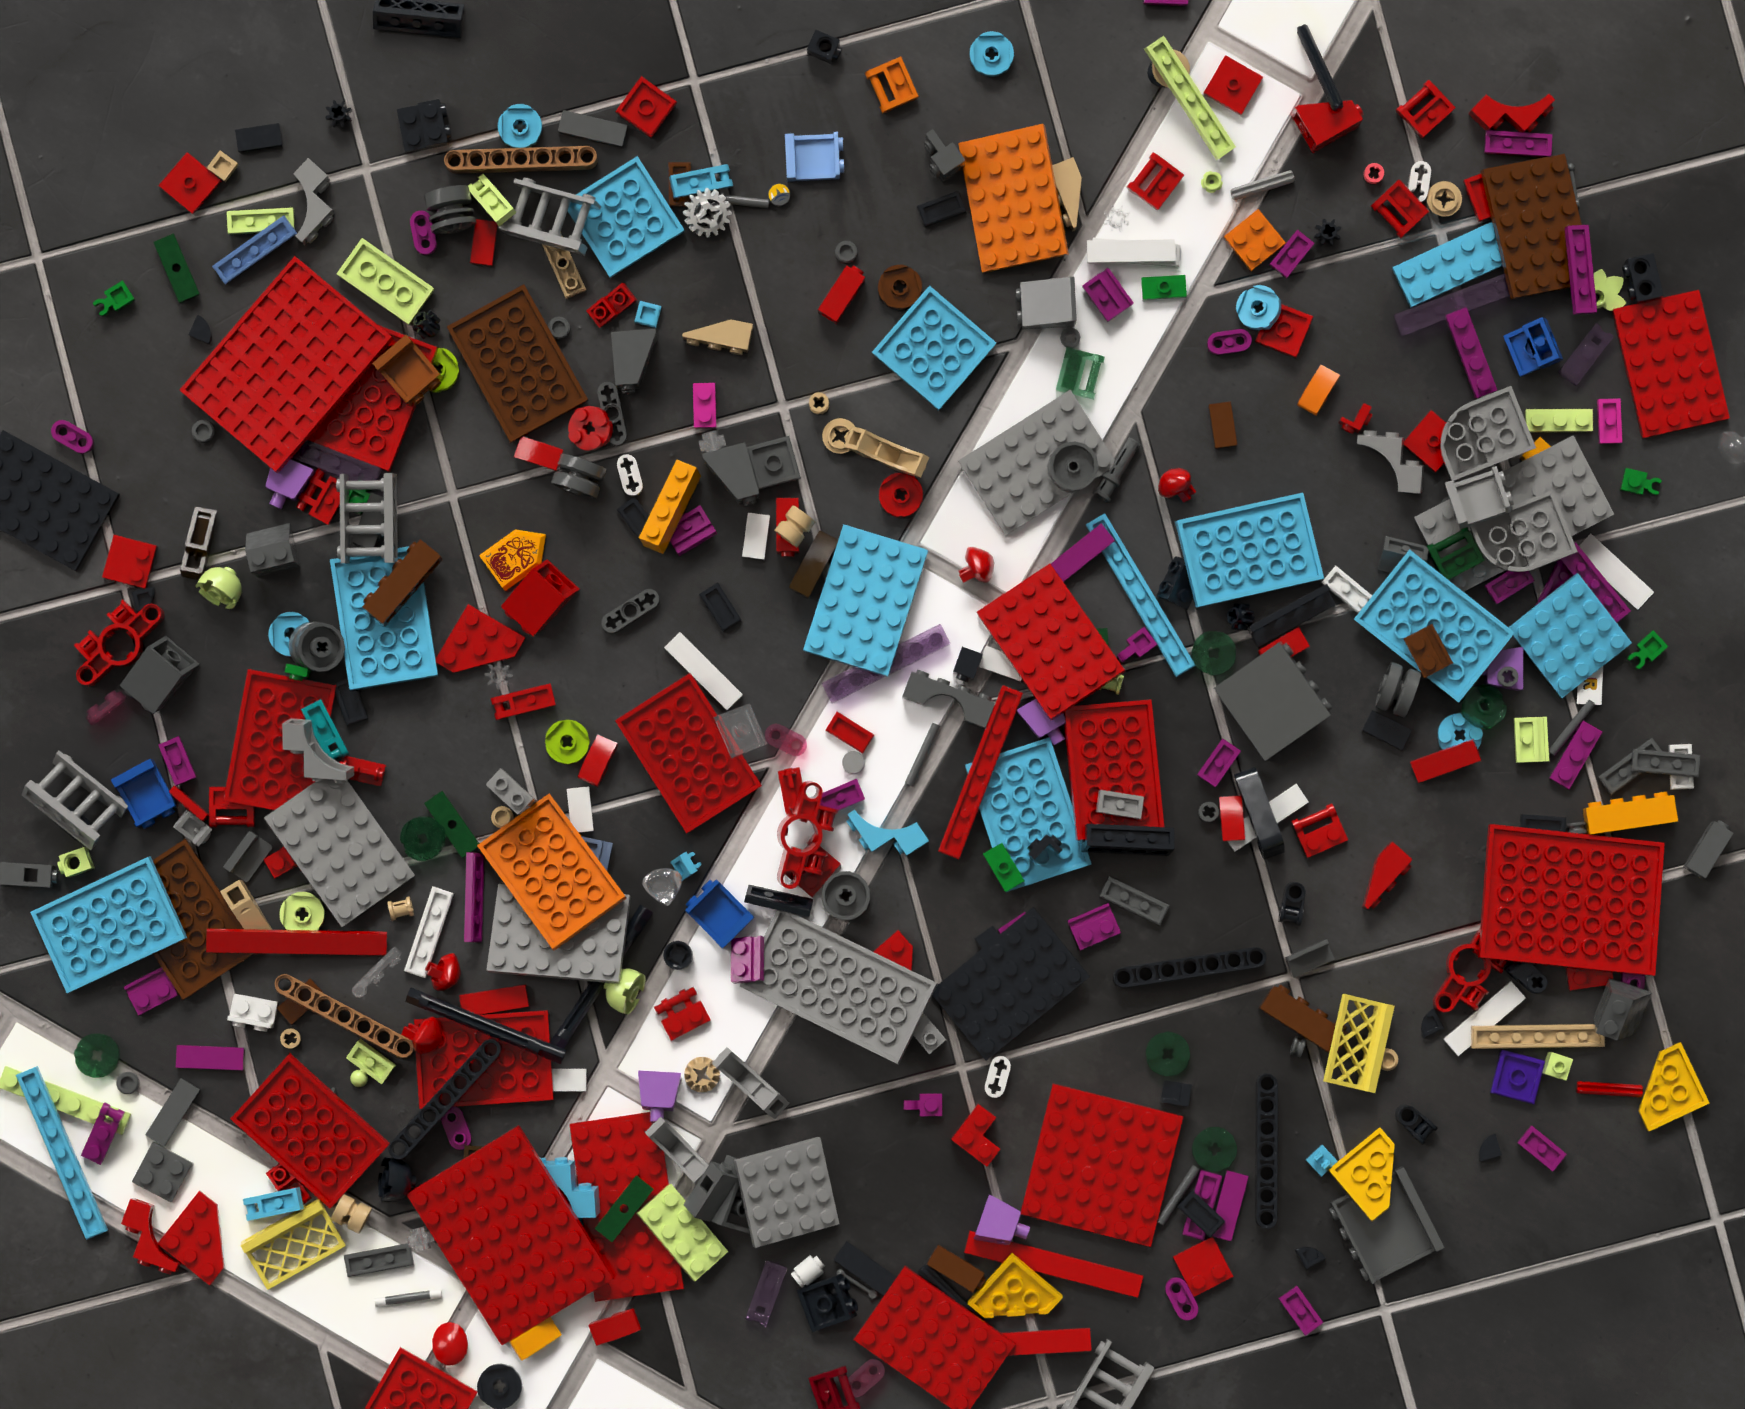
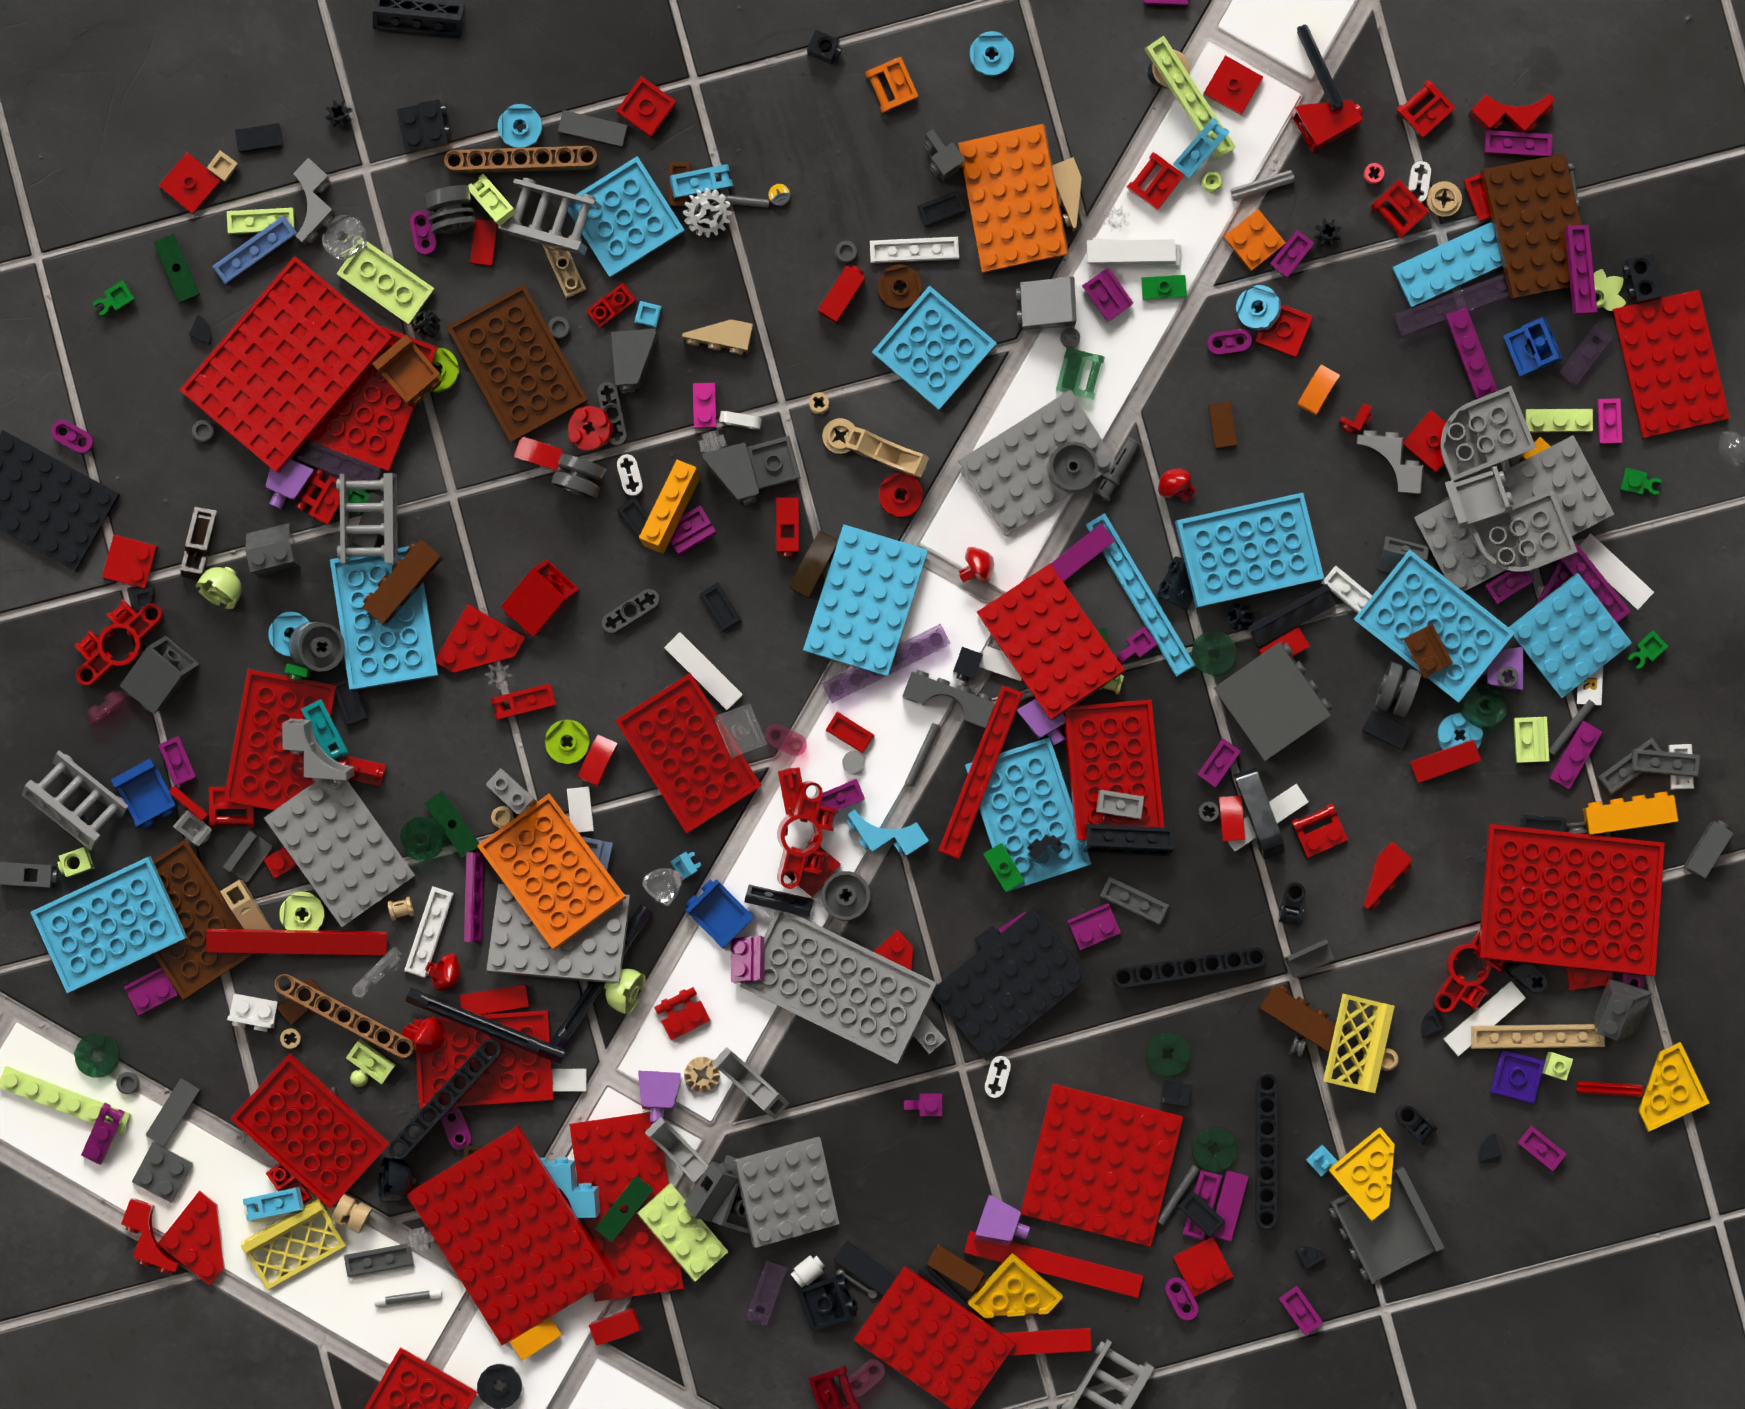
(62, 1152): medium azure tile -> none
(210, 1057): magenta tile -> none
(354, 242): none -> clear plate
(450, 1343): red hat -> none
(514, 556): light orange tile -> none
(678, 955): black wheel -> none
(740, 420): none -> white beam
(756, 536): white tile -> none
(794, 526): tan wheel -> none
(813, 157): light blue panel -> none
(914, 250): none -> white tile
(971, 1137): red brick -> none
(1200, 148): none -> medium azure plate
(1458, 560): dark green plate -> none

